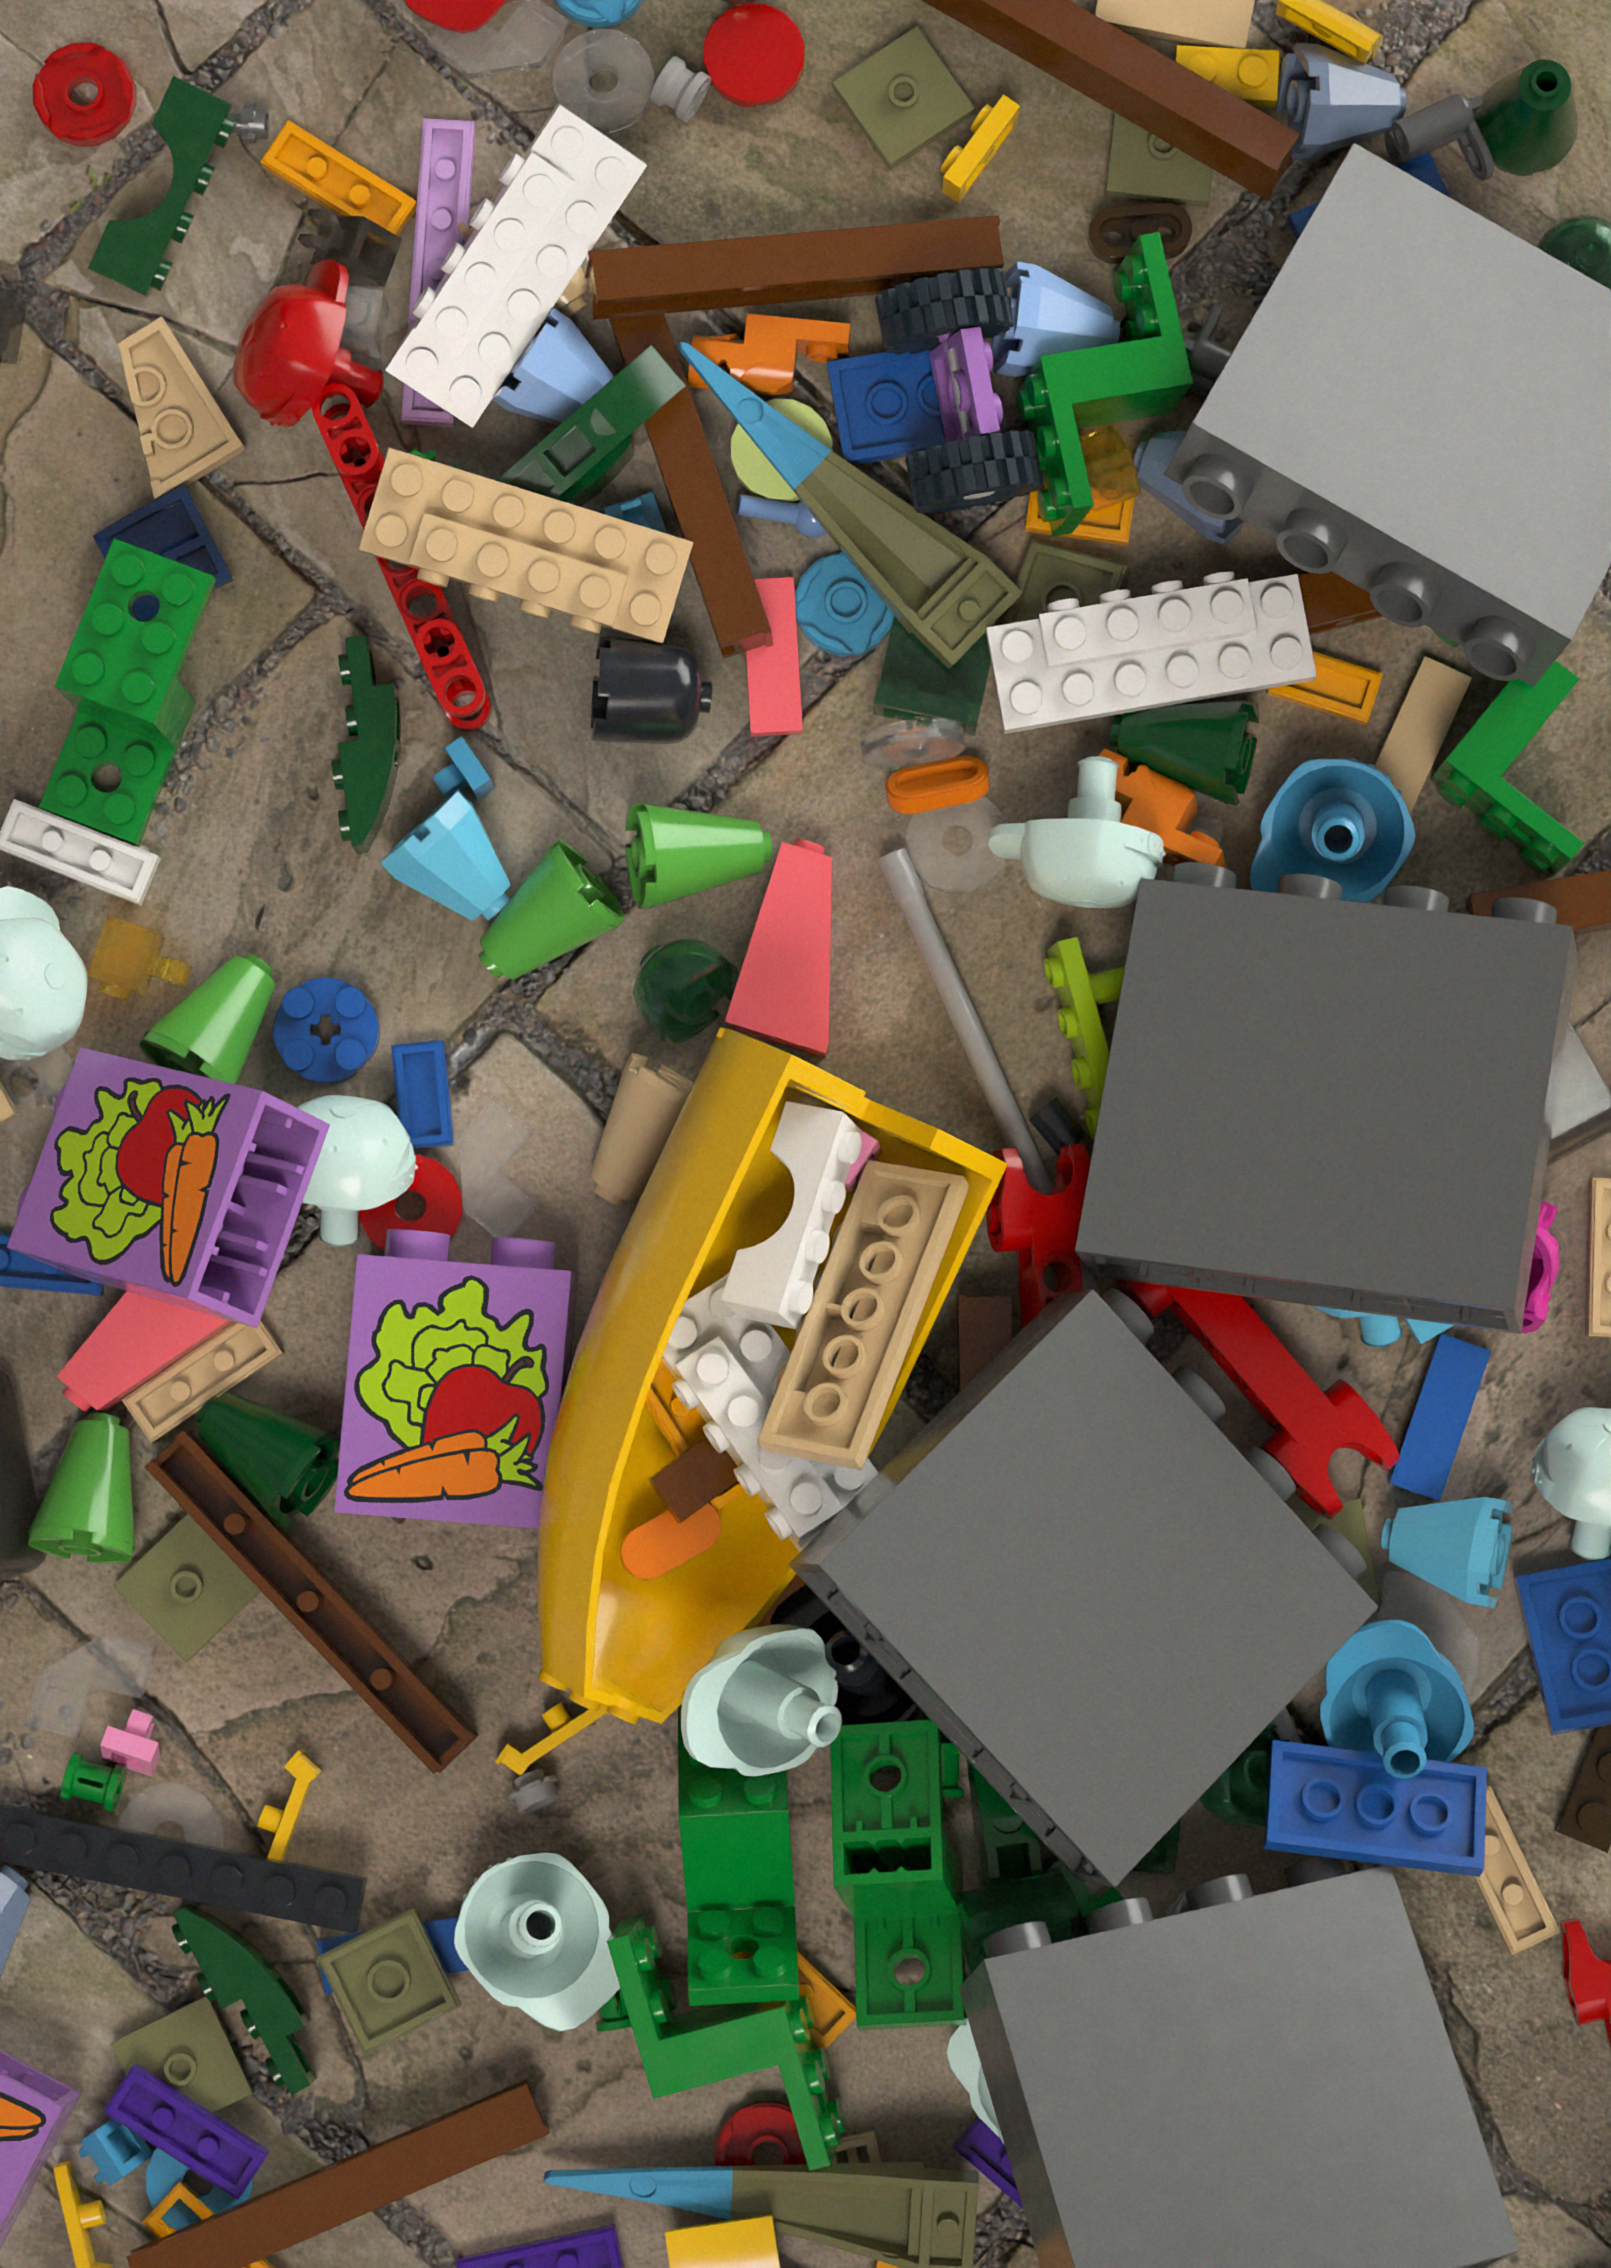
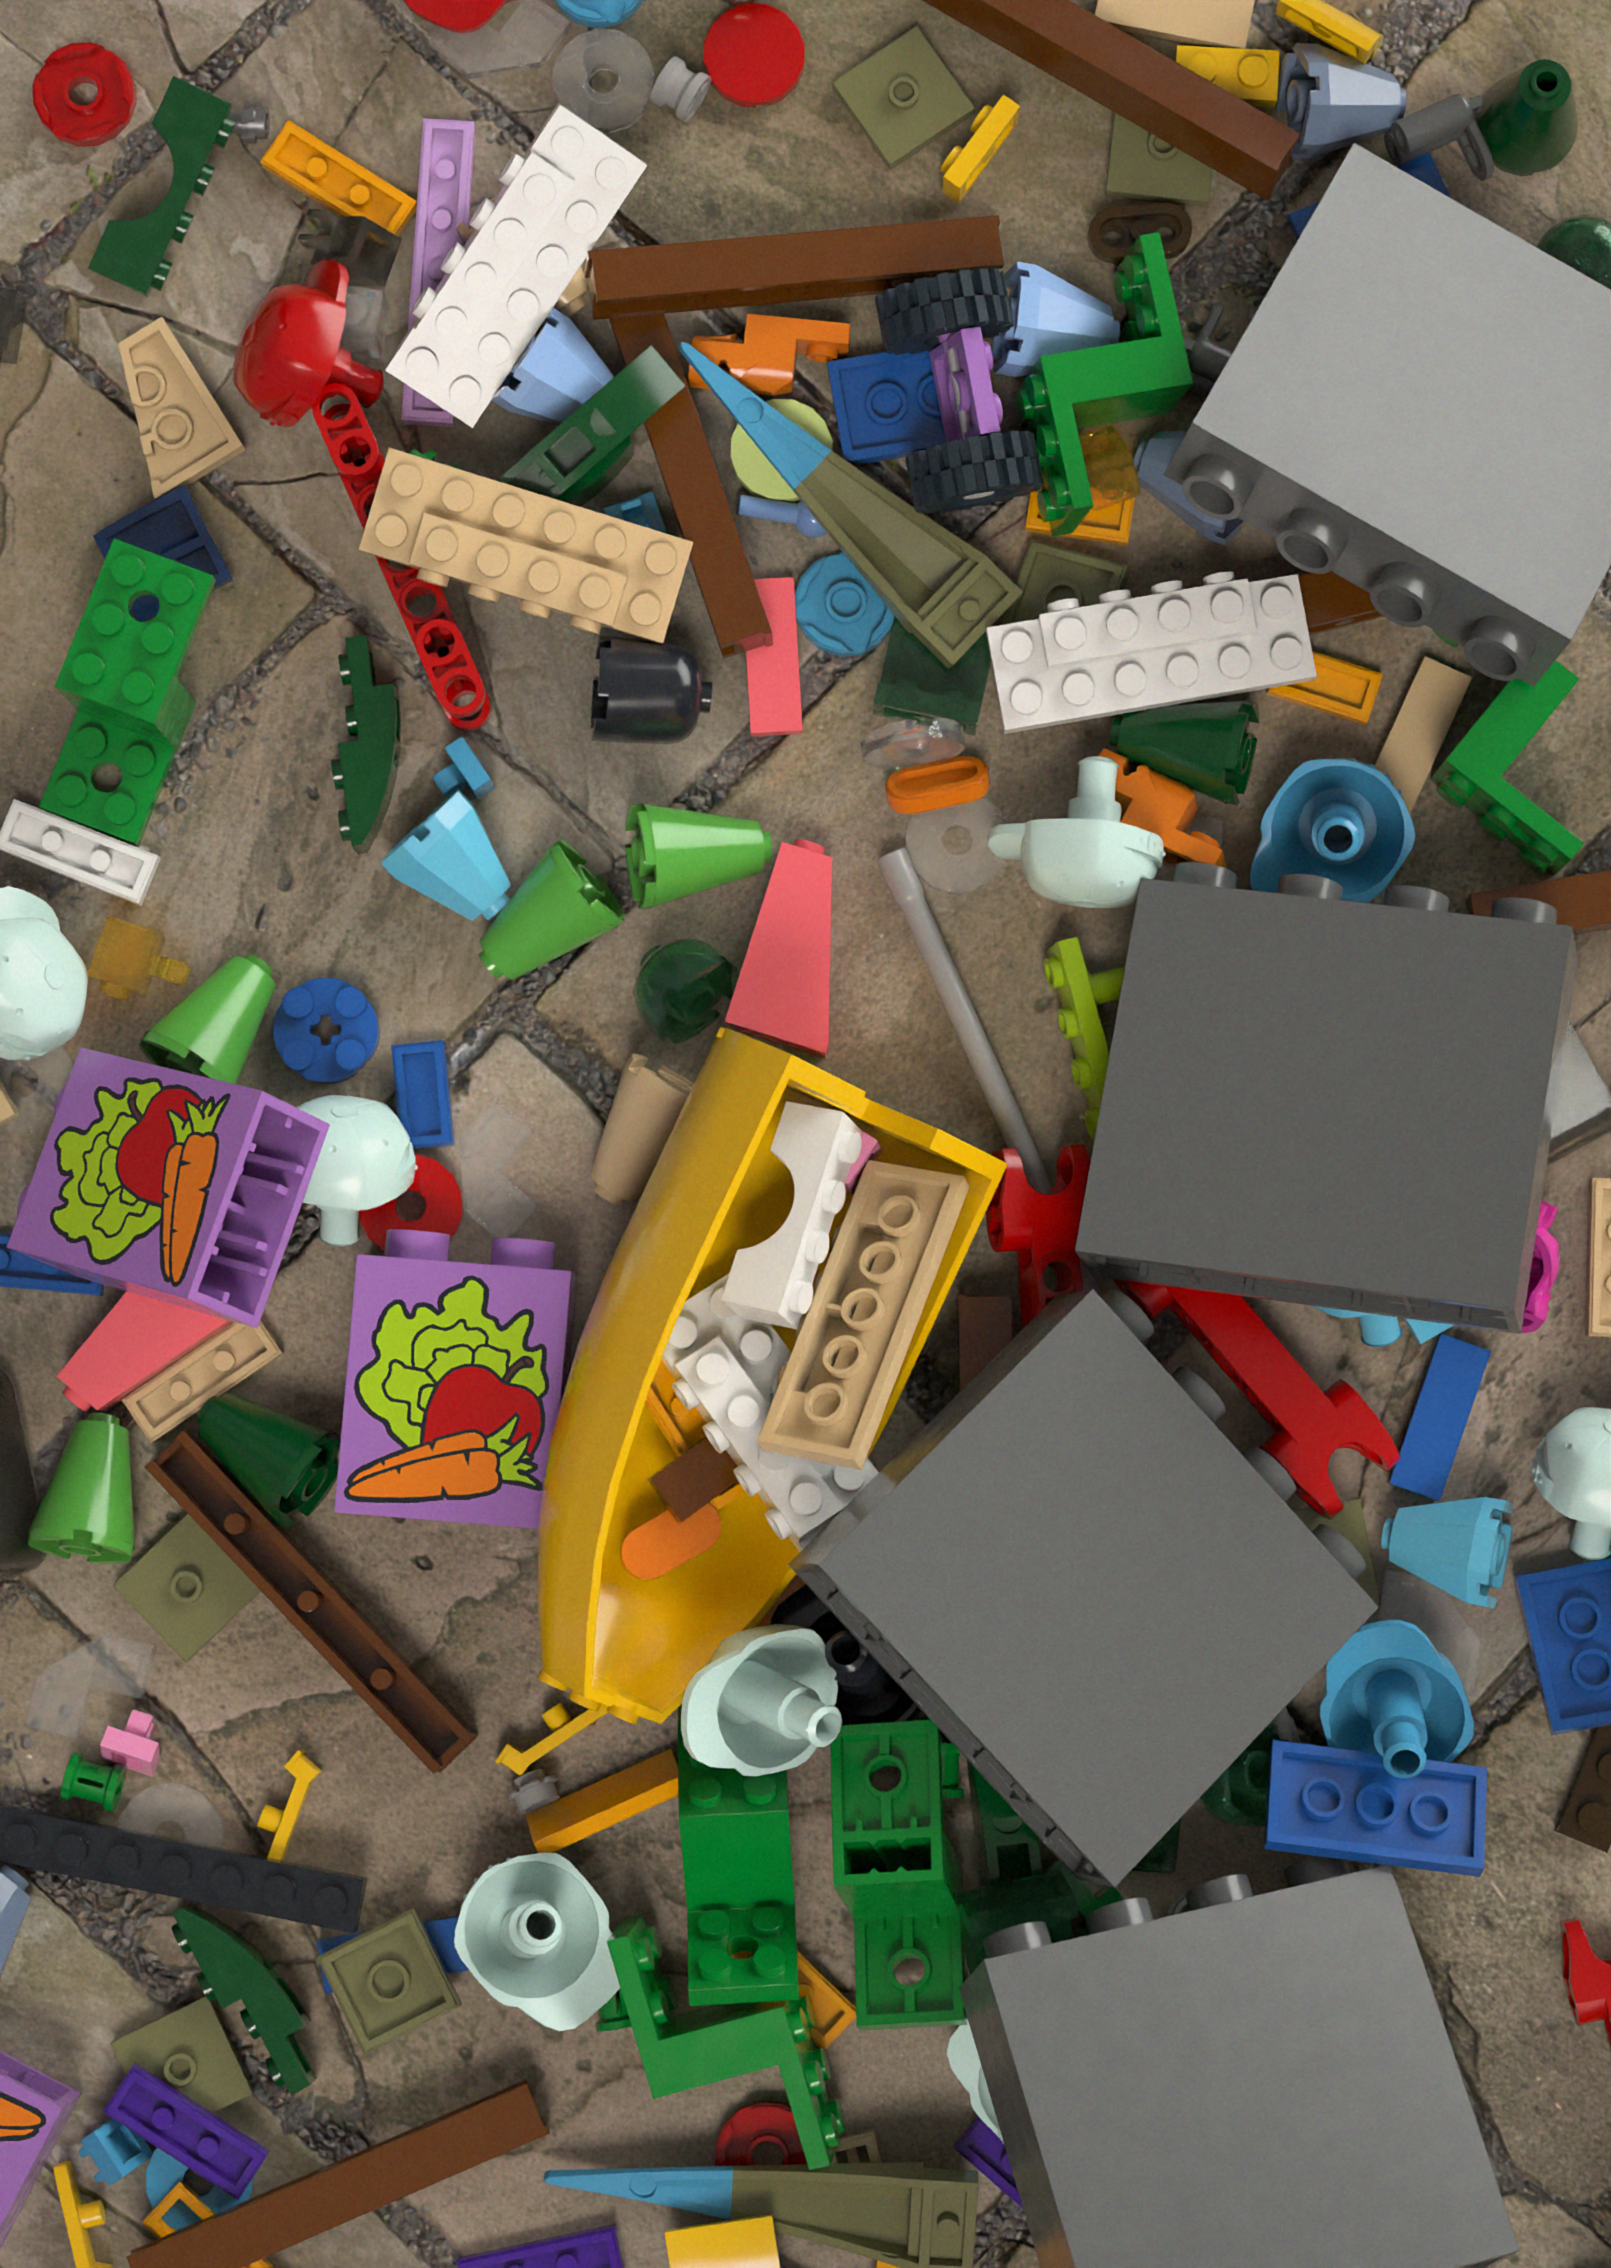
(604, 1803): none -> light orange tile
(1057, 1125): black hinge -> none
(1510, 1886): tan tile -> none

